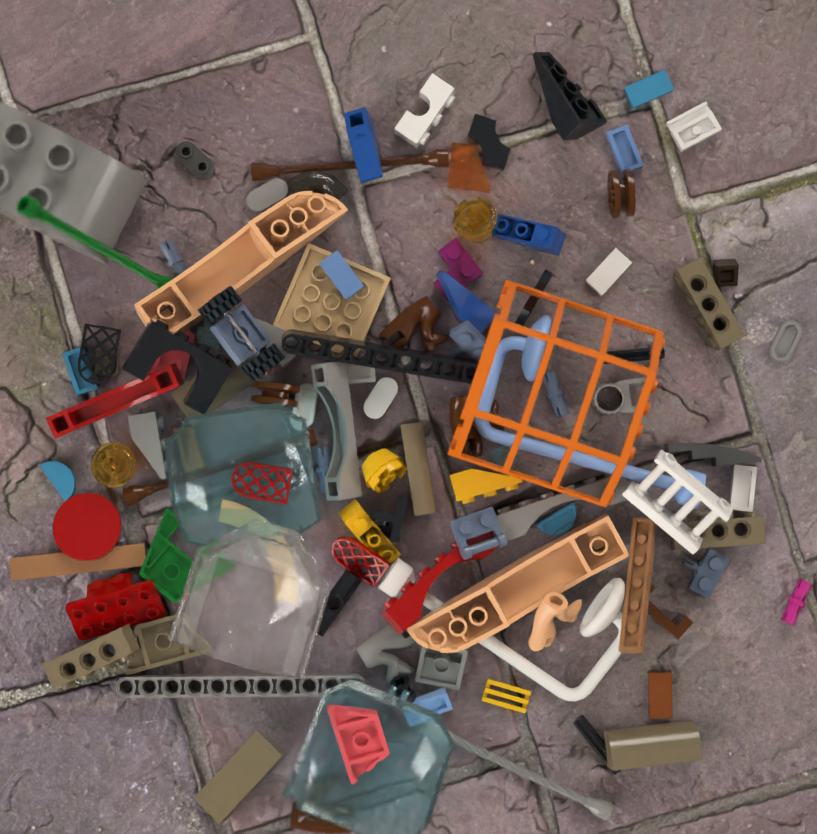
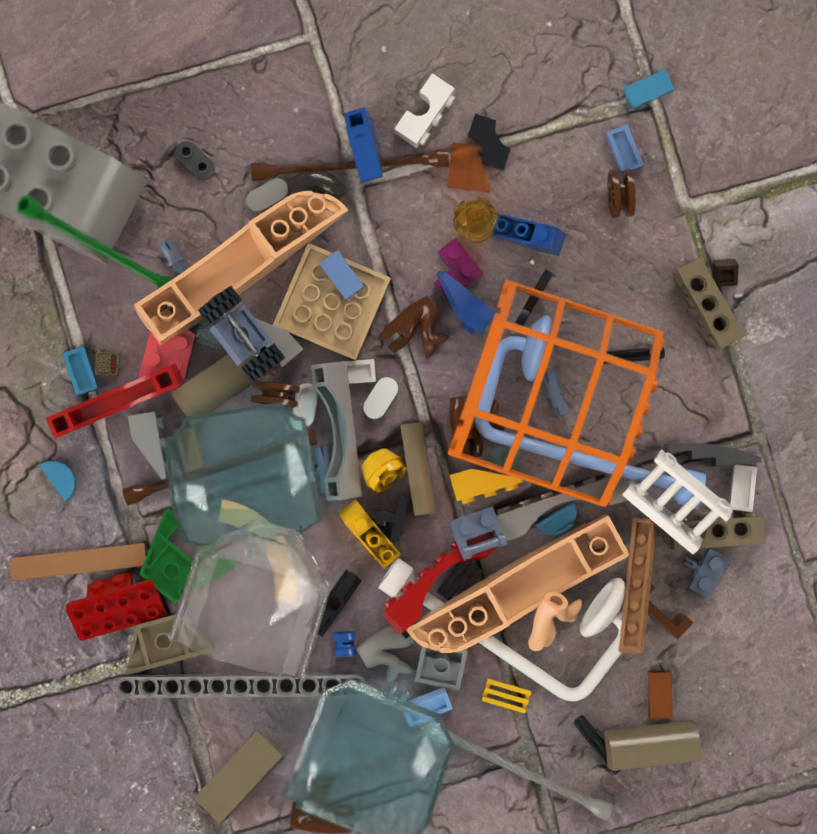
(59, 669): dark tan brick -> none
(87, 527): red tile -> none
(106, 353): black window -> none
(113, 464): clear yellow cone -> none
(159, 339): black arch -> none
(256, 480): red window -> none
(344, 643): none -> blue wheel
(350, 567): red window -> none
(359, 738): coral wing -> none
(372, 349): black beam -> none
(402, 683): black bush -> none
(468, 340): sand blue plate -> none
(472, 566): none -> black tile
(568, 108): black wedge -> none
(608, 272): white tile -> none
(623, 387): light grey piece -> none
(693, 126): white plate -> none
(785, 341): light grey tile -> none
(796, 601): dark pink pin -> none

